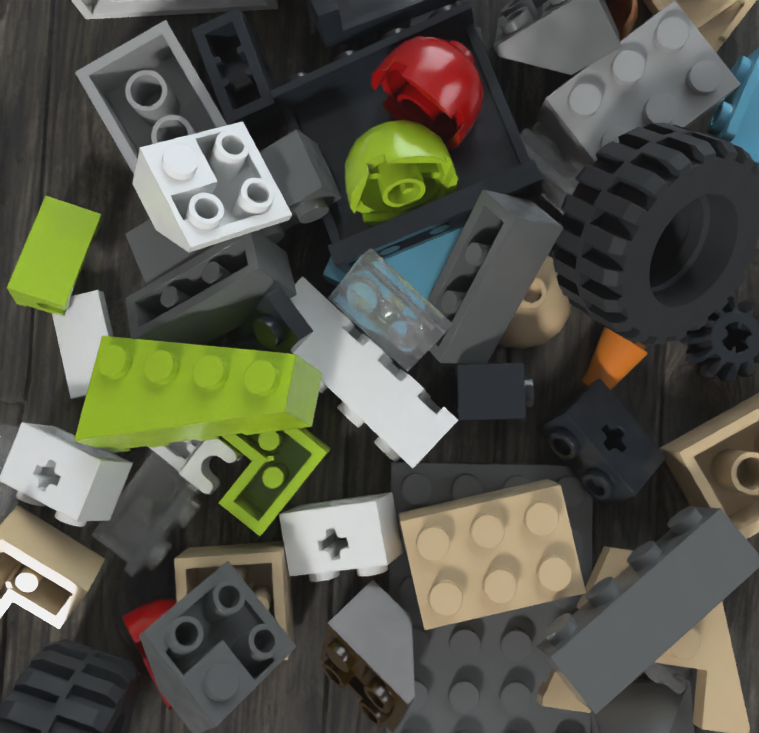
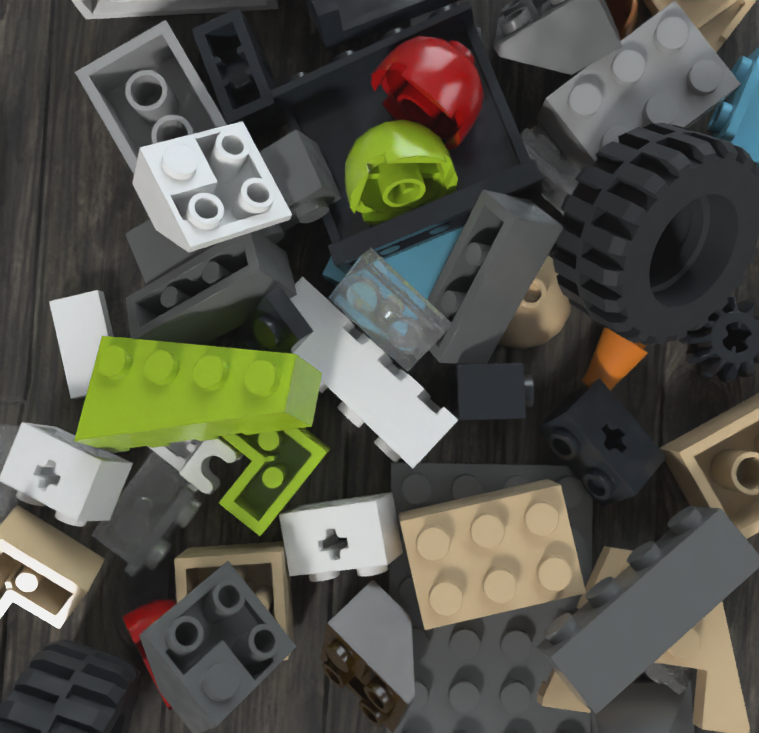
(53, 256): lime hinge -> none

